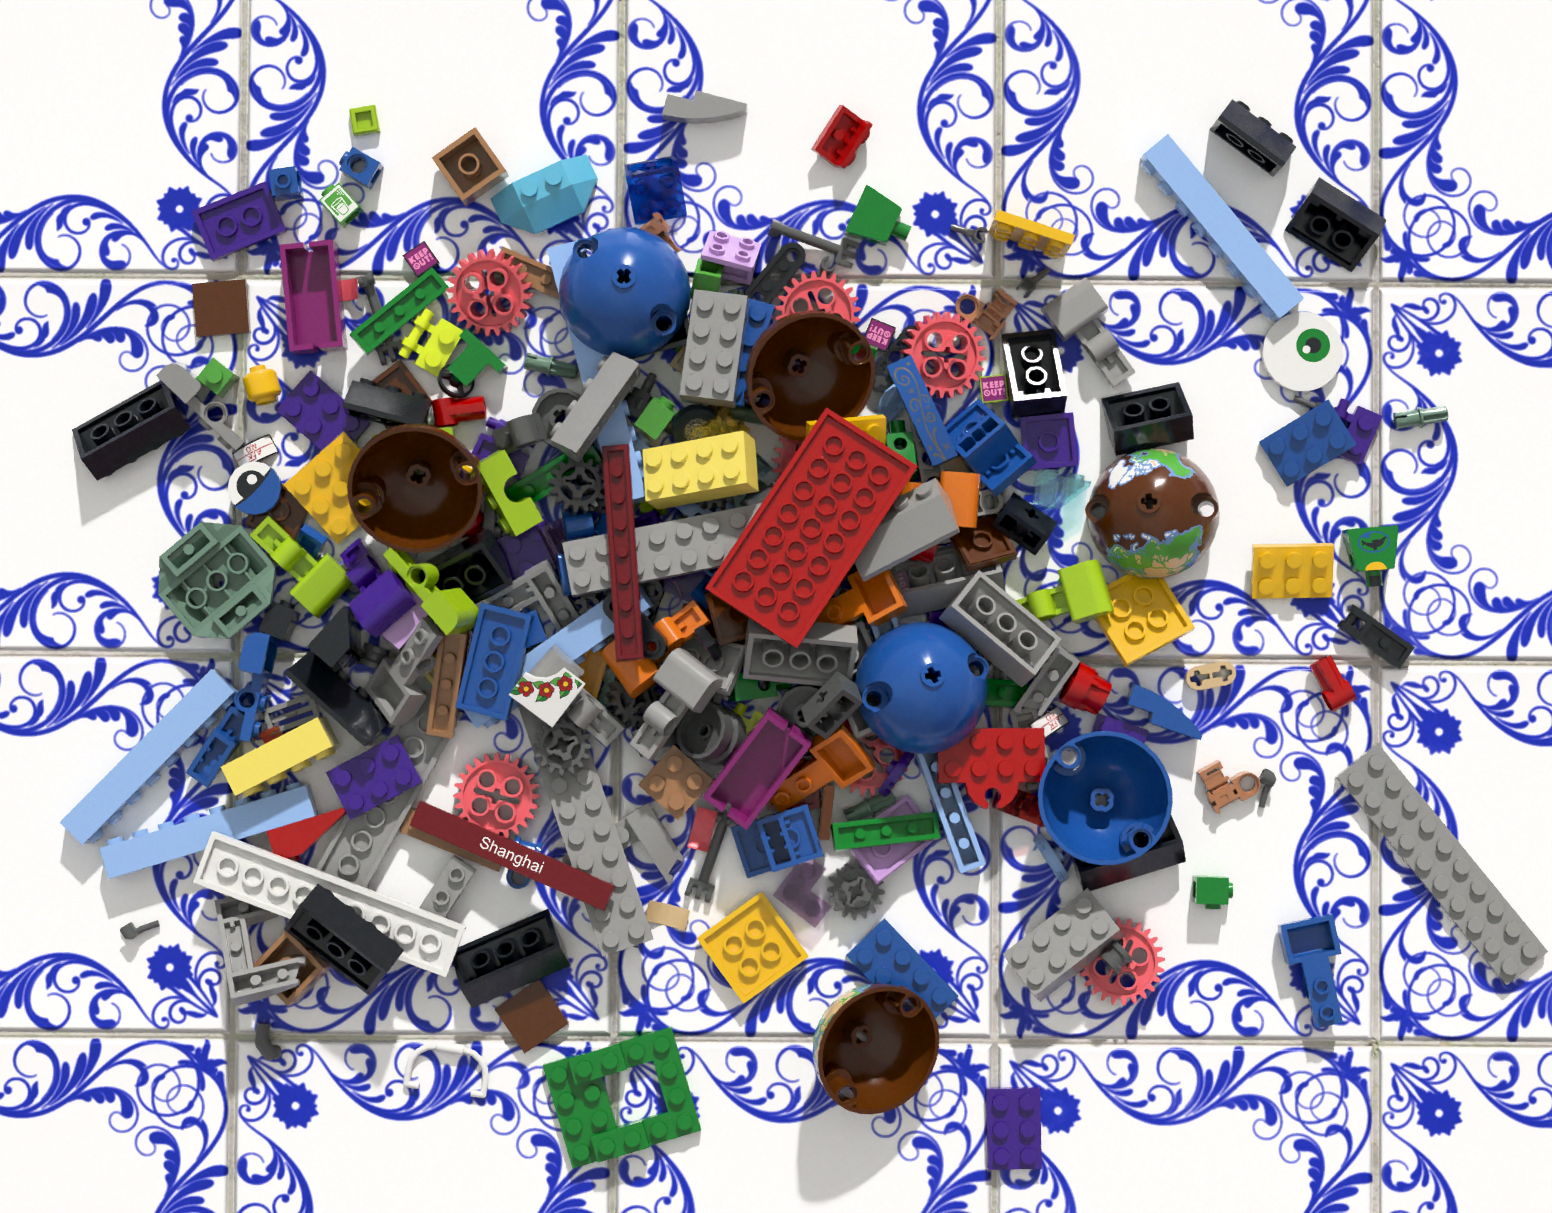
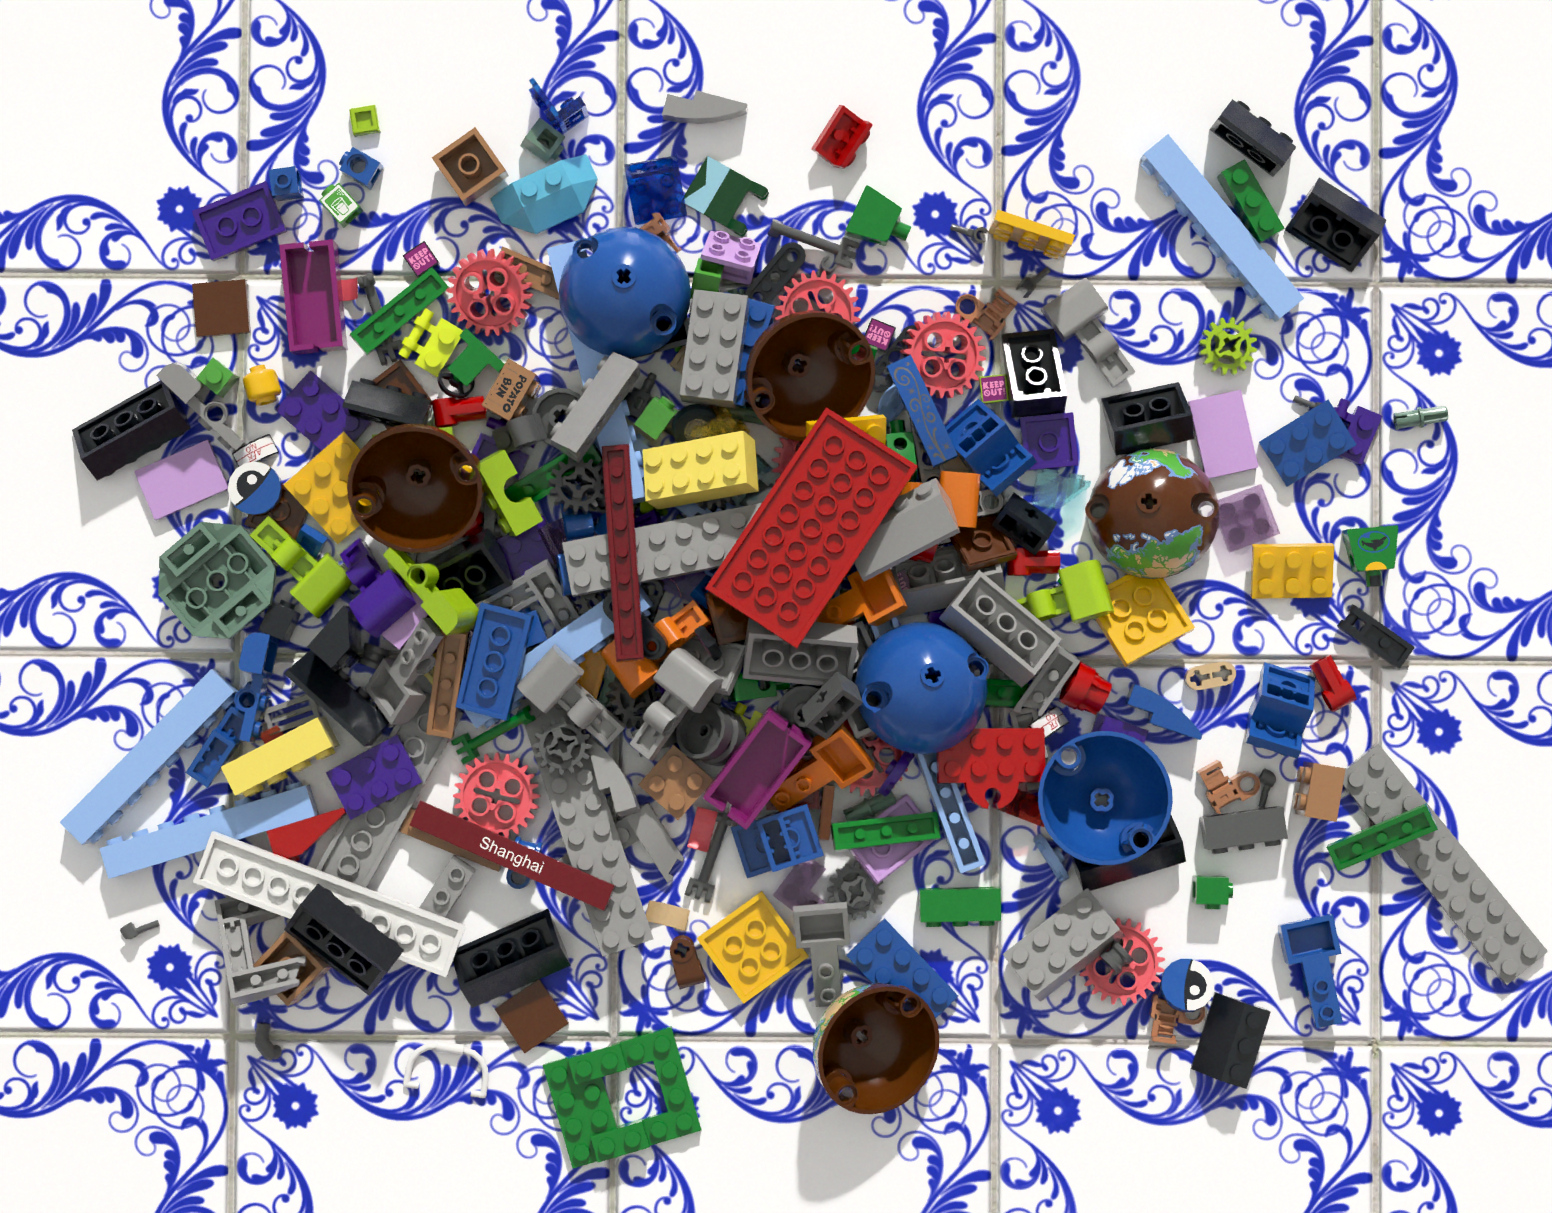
(181, 480): none -> lavender tile
(470, 745): none -> green hinge
(512, 391): none -> medium nougat brick
(547, 134): none -> sand green brick
(548, 695): white tile -> none
(550, 366): sand green axle -> none
(570, 114): none -> clear blue bracket
(613, 780): none -> light grey slope
(687, 966): none -> reddish brown piece
(719, 193): none -> dark green flag
(821, 930): none -> light grey plate
(960, 905): none -> green brick
(1013, 1128): dark purple plate -> none
(1026, 563): none -> red piece
(1166, 1020): none -> nougat piece
(1186, 985): none -> tile
(1221, 337): none -> lime gear
(1223, 434): none -> lavender tile
(1230, 1040): none -> black slope
(1243, 829): none -> dark grey brick
(1246, 518): none -> clear purple plate
(1250, 202): none -> green brick
(1280, 710): none -> blue bracket
(1302, 351): white tile -> none
(1318, 791): none -> medium nougat brick
(1382, 837): none -> green plate

